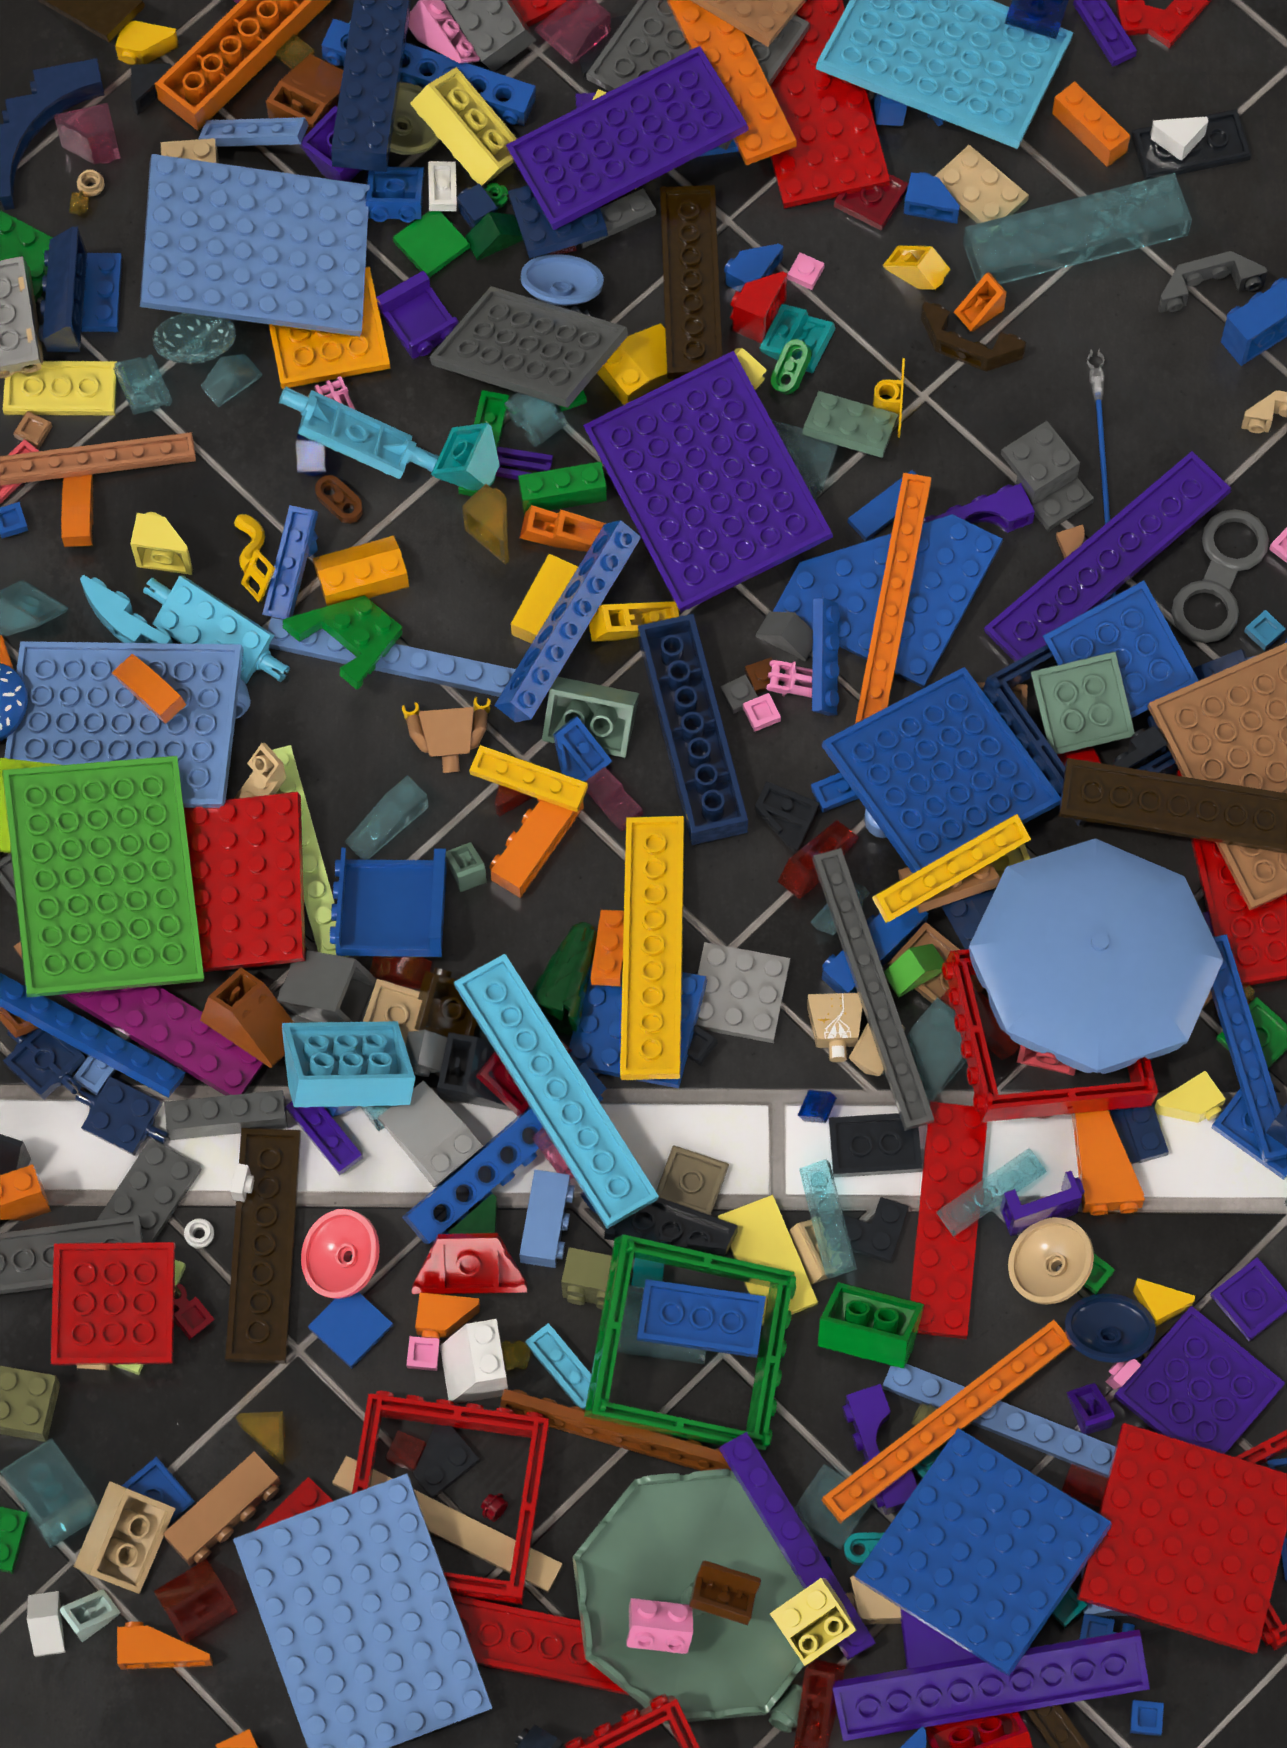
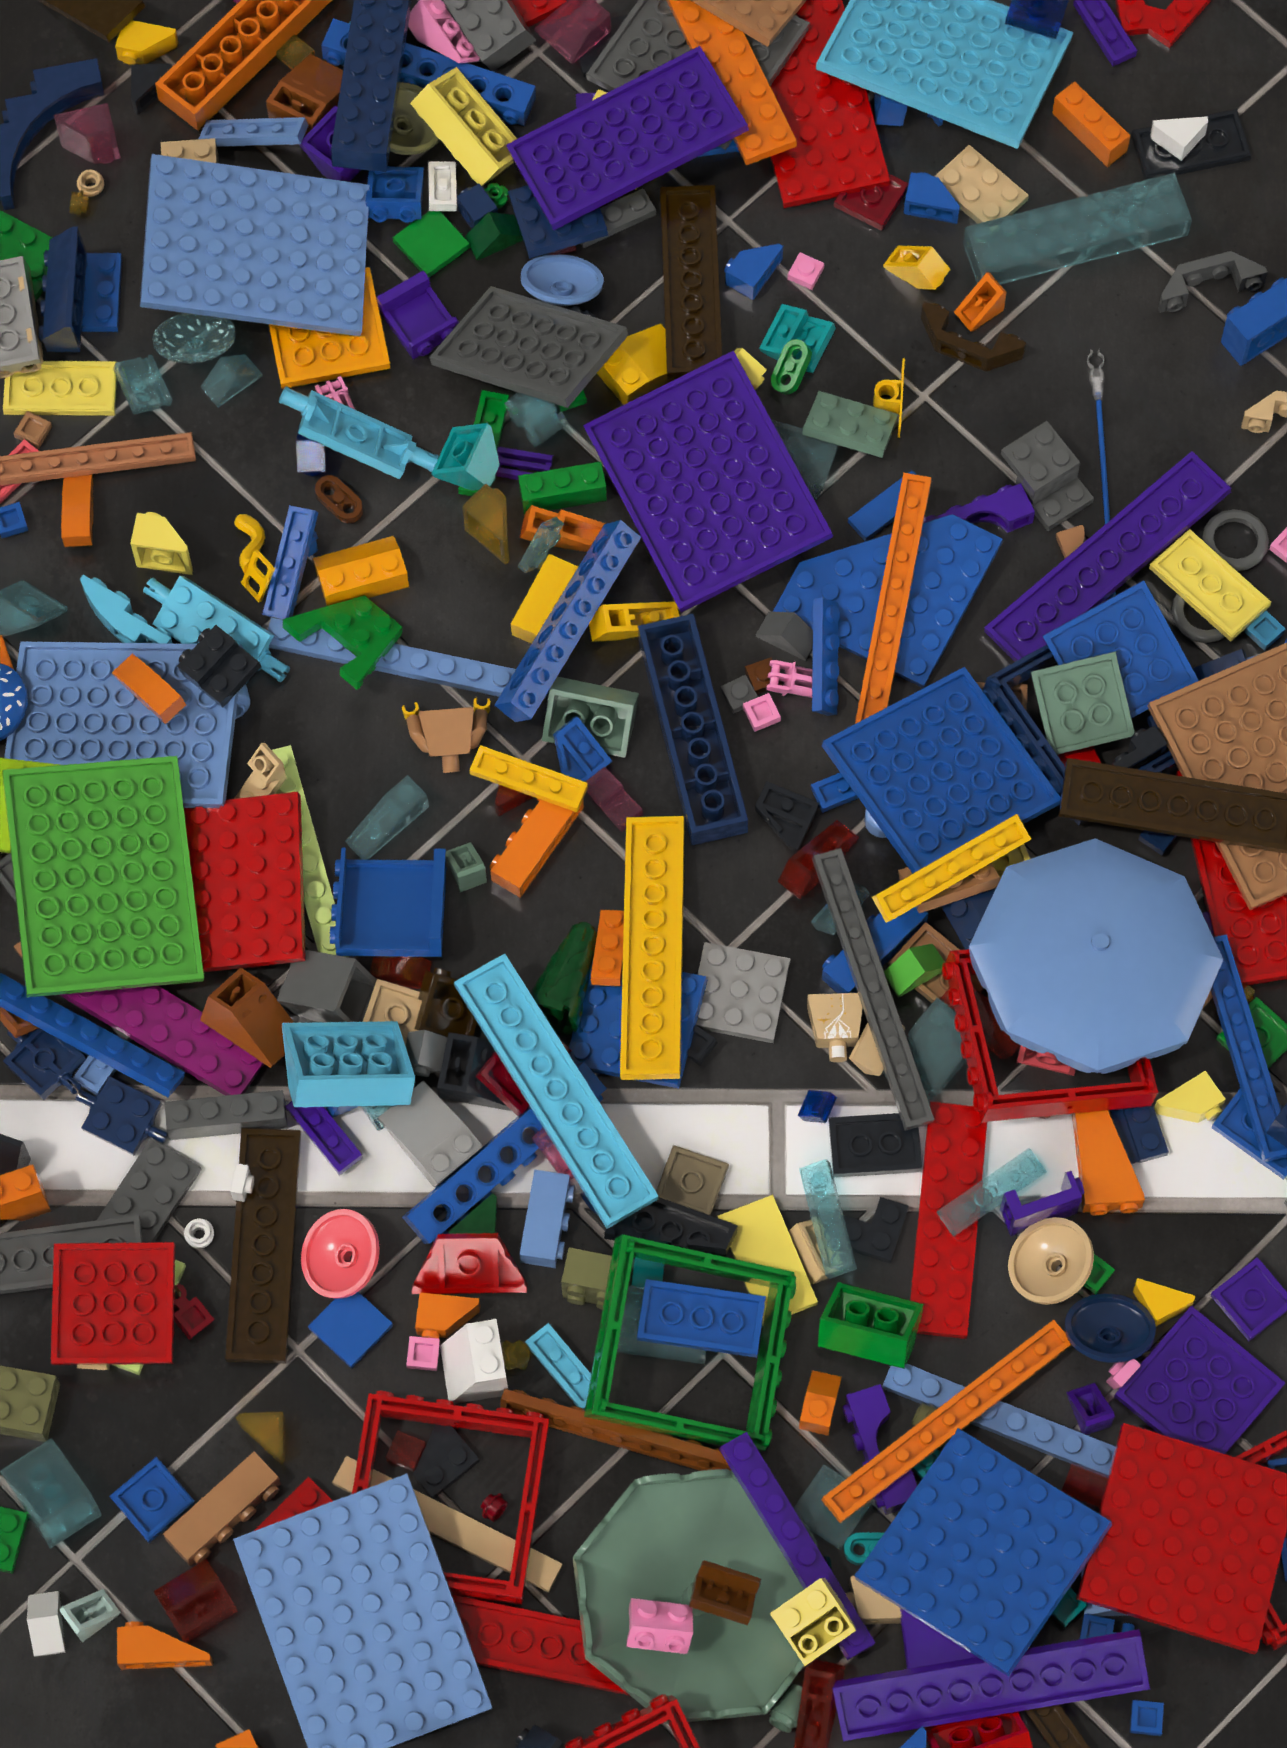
(124, 1537): tan slope -> none
(218, 665): none -> black plate
(542, 542): none -> clear light blue plate
(758, 305): red slope -> none
(819, 1402): none -> orange slope
(1157, 841): none -> dark blue plate
(1210, 585): none -> light yellow tile

